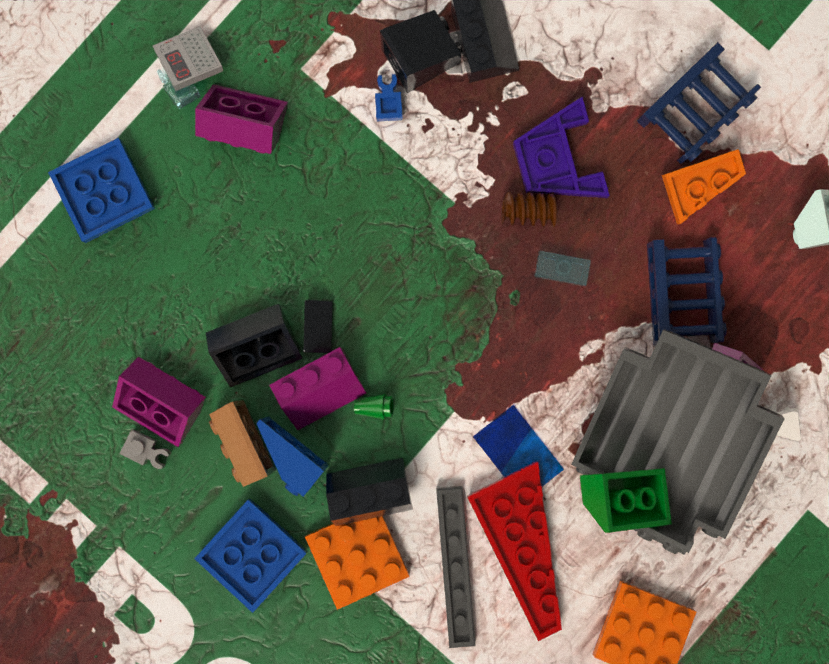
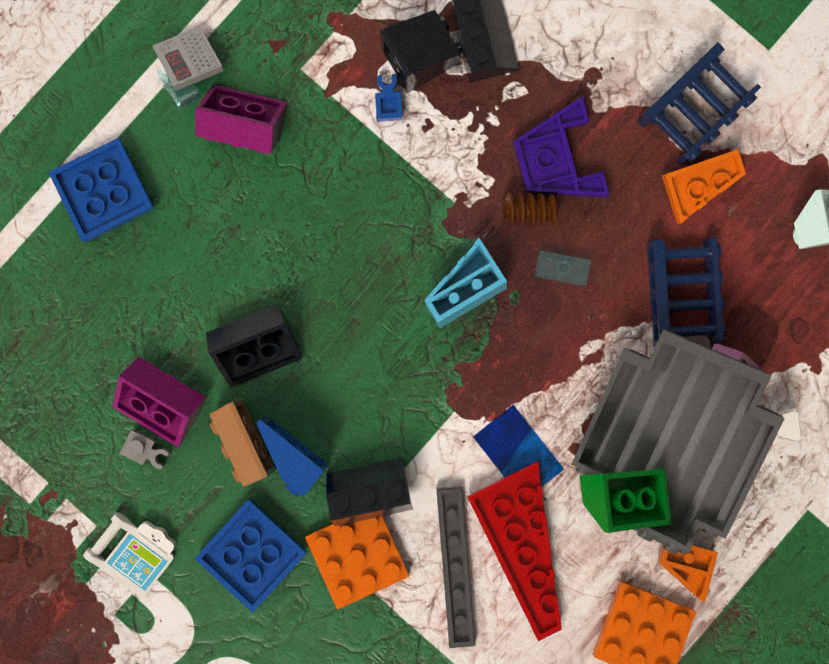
(138, 556): none -> piece
(318, 326): black slope -> none
(318, 388): magenta slope -> none
(375, 406): green cone -> none
(466, 286): none -> medium azure wedge
(692, 569): none -> orange wing

